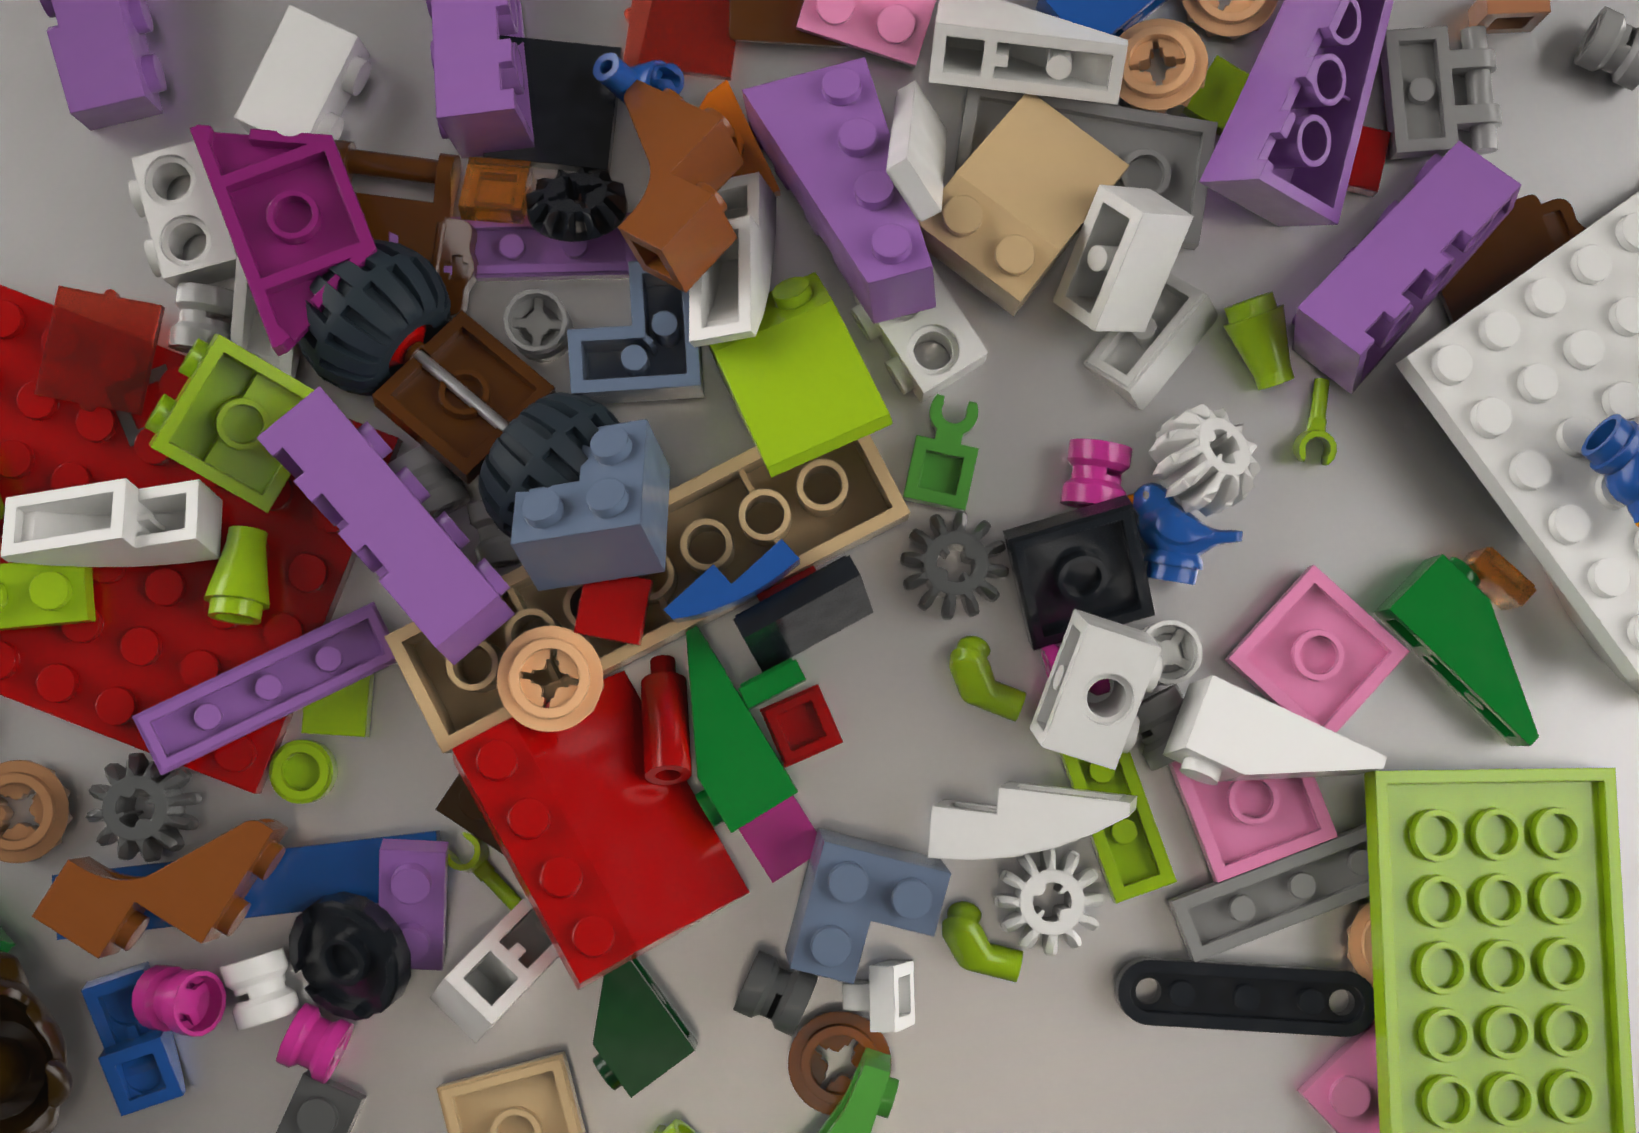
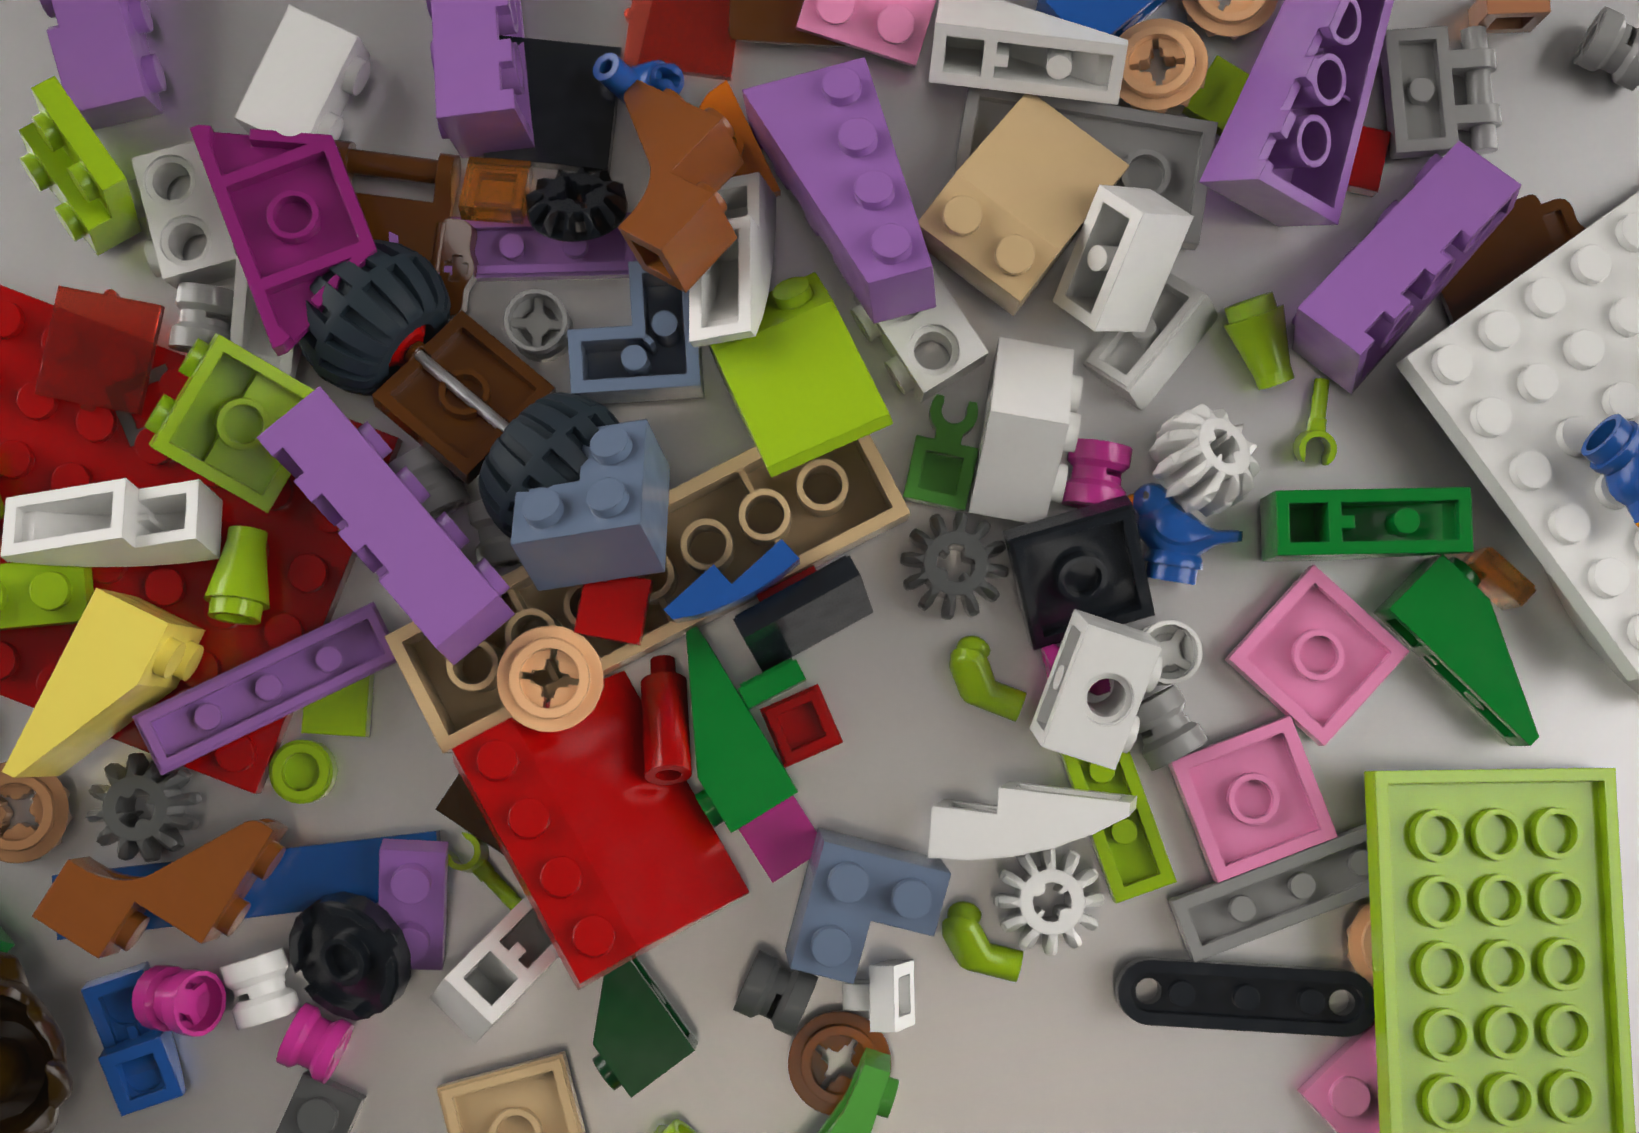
(78, 170): none -> lime plate
(112, 668): none -> light yellow slope
(917, 152): white tile -> none
(1026, 430): none -> white brick
(1240, 737): white slope -> none
(1365, 523): none -> green slope

